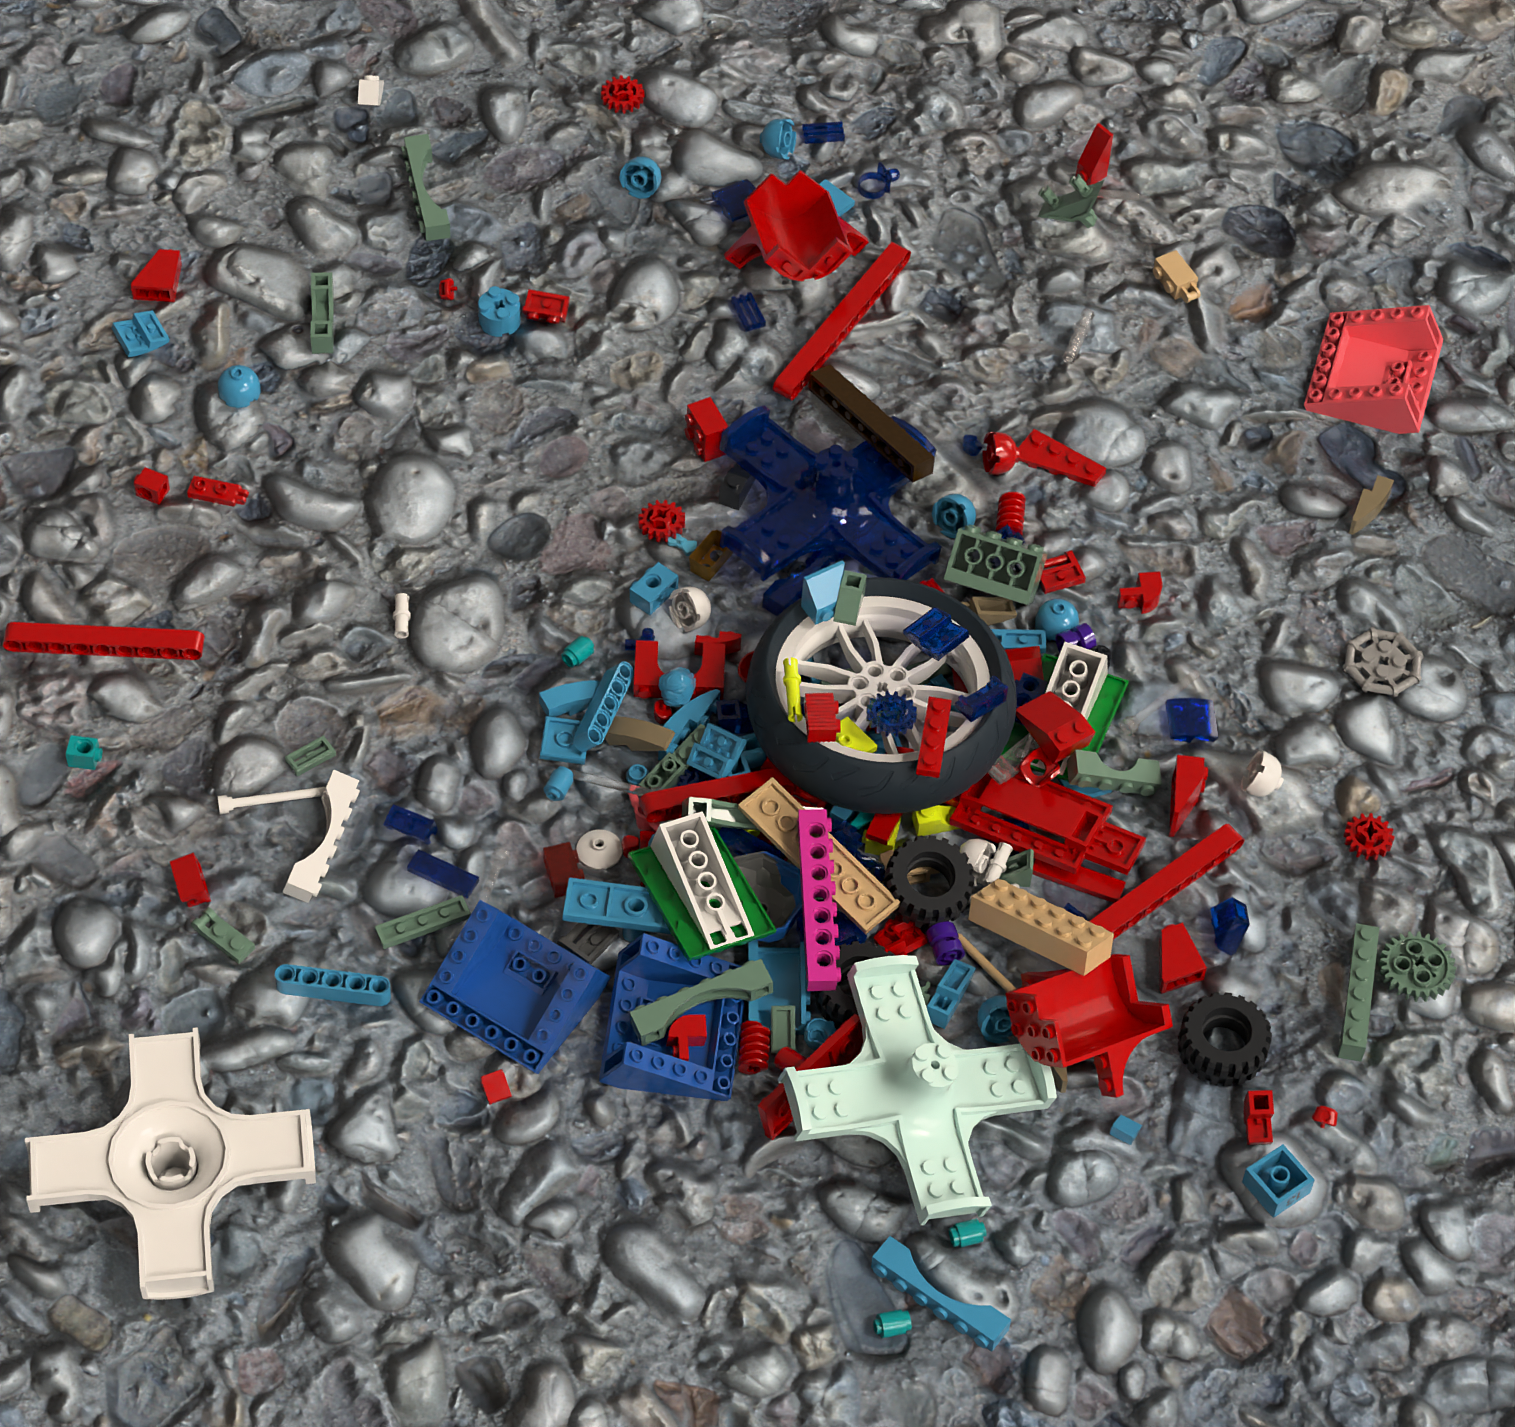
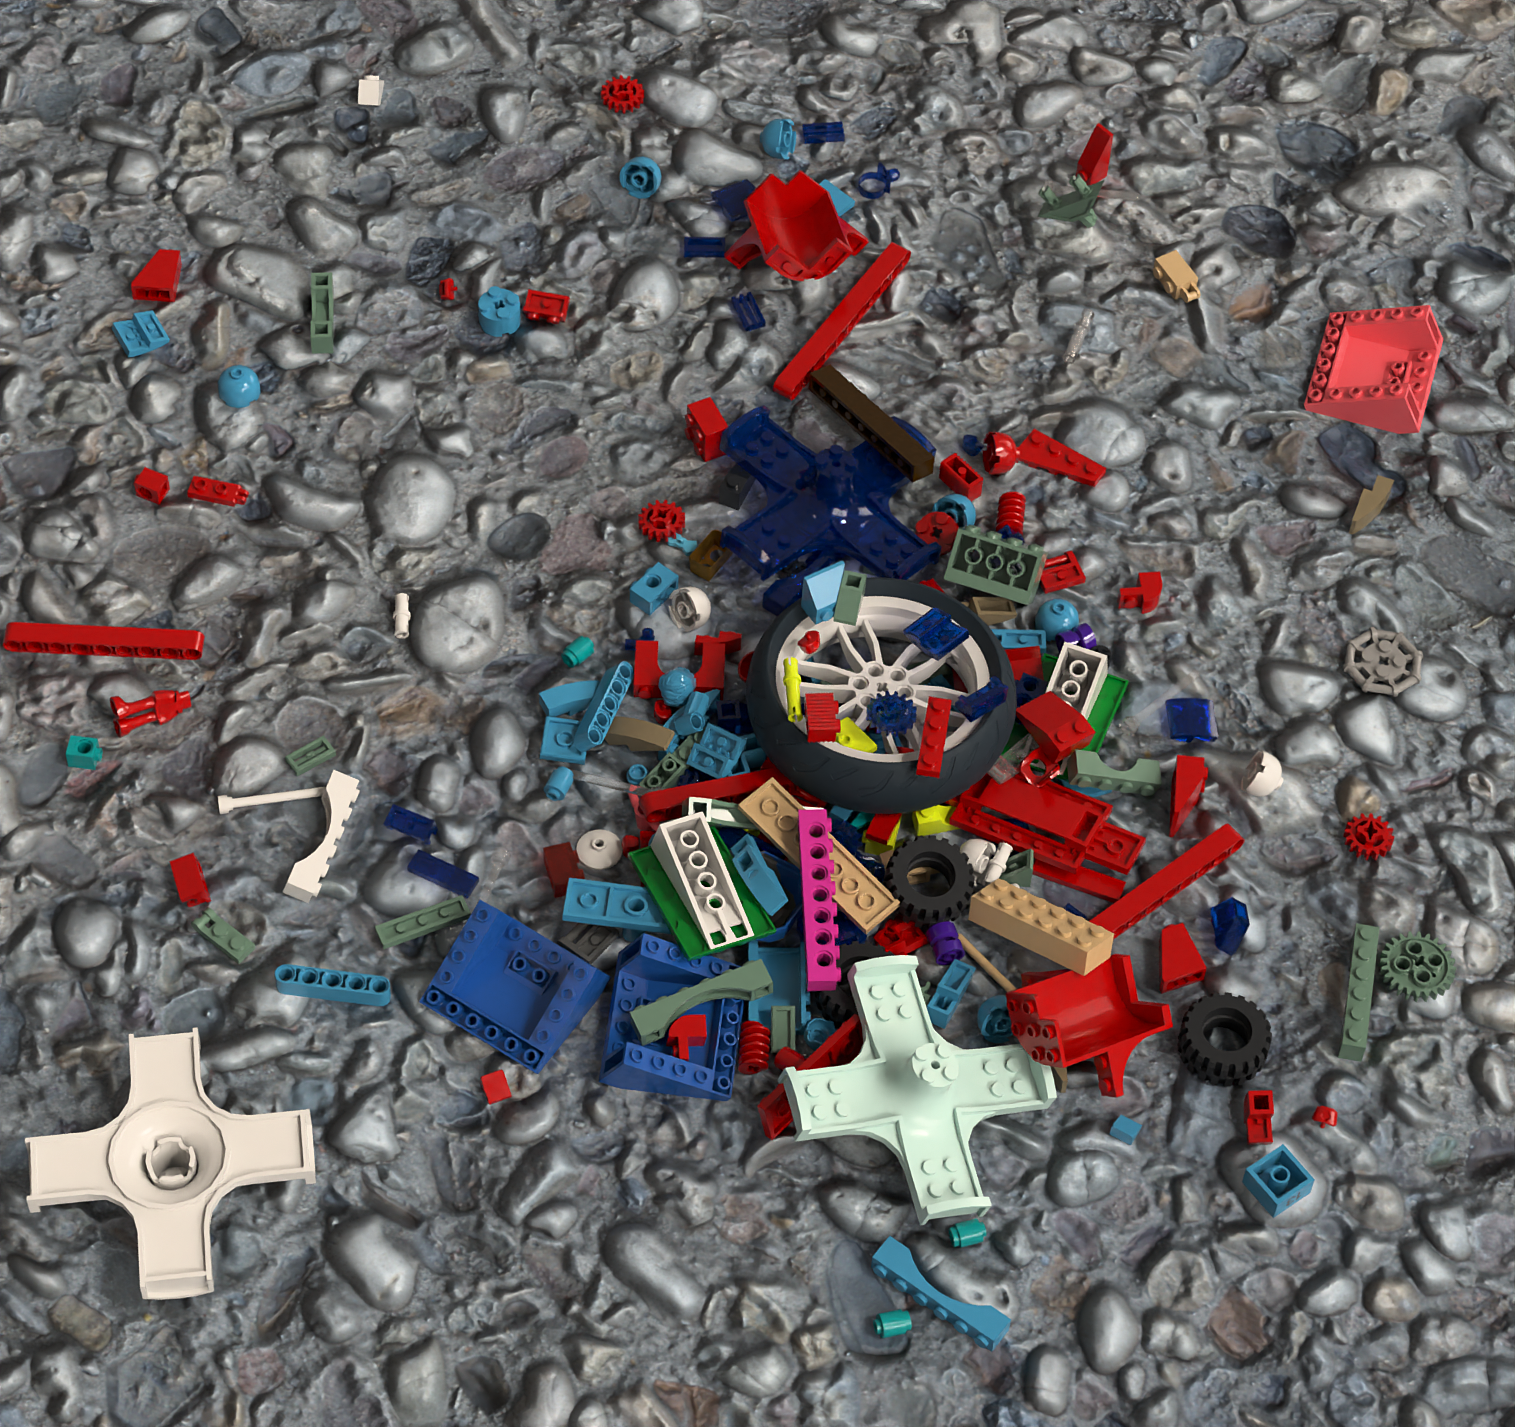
(164, 706): none -> red piece
(434, 220): sand green arch -> none
(693, 715): none -> dark azure piece
(704, 247): none -> clear blue tile
(757, 876): none -> dark azure slope
(810, 642): none -> red piece
(939, 521): none -> red plate
(960, 477): none -> red brick

